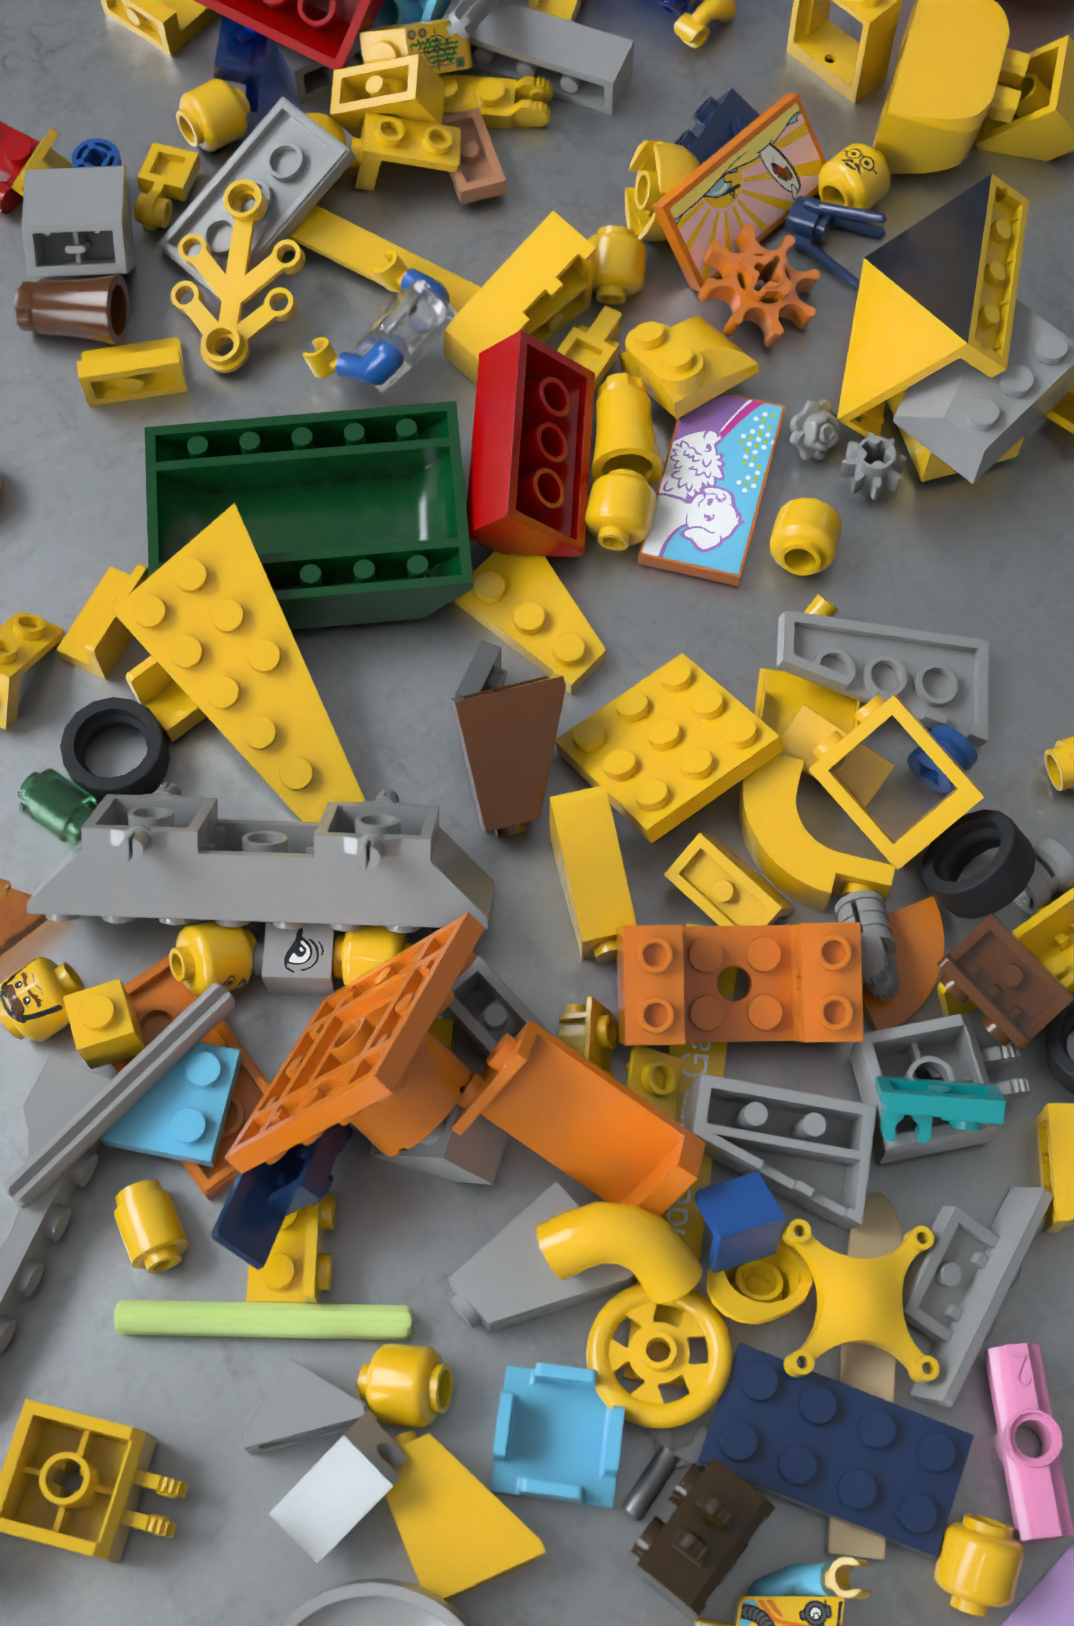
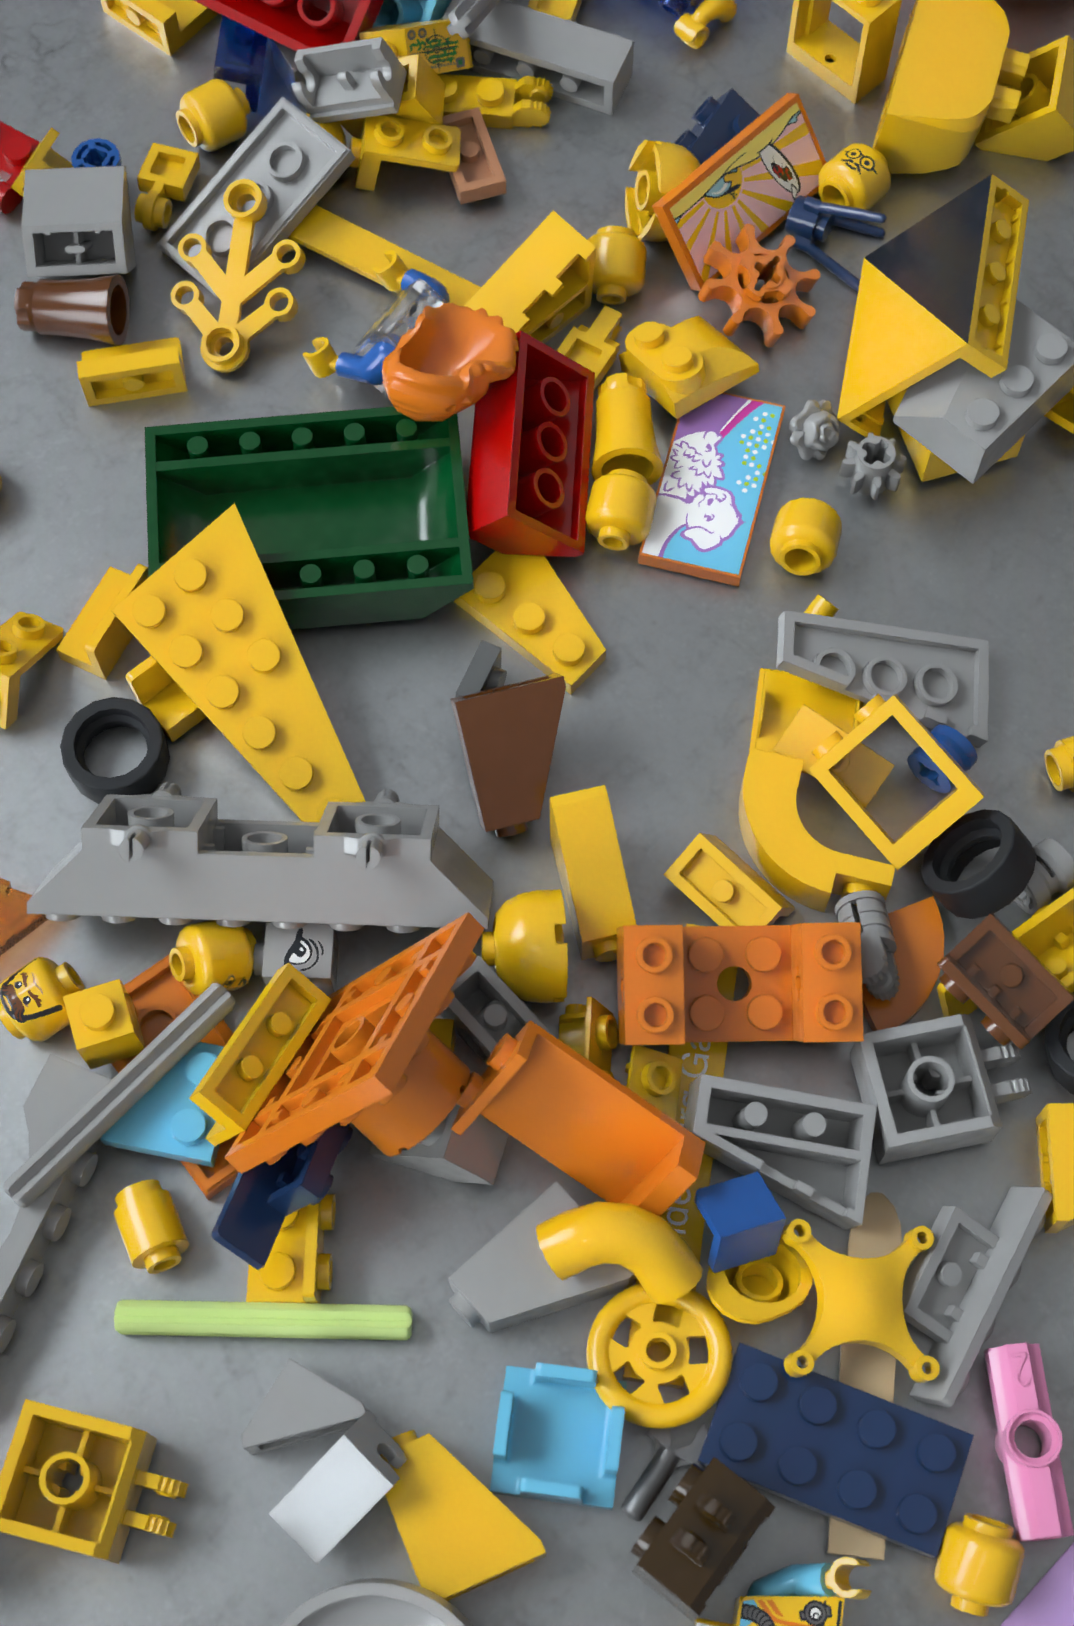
(56, 804): clear green brick -> none
(259, 1052): none -> yellow panel
(349, 80): none -> light grey hinge
(364, 950): yellow head -> none
(406, 1385): yellow head -> none
(448, 361): none -> orange piece
(530, 946): none -> yellow cylinder
(668, 746): yellow plate -> none
(961, 1103): teal plate -> none

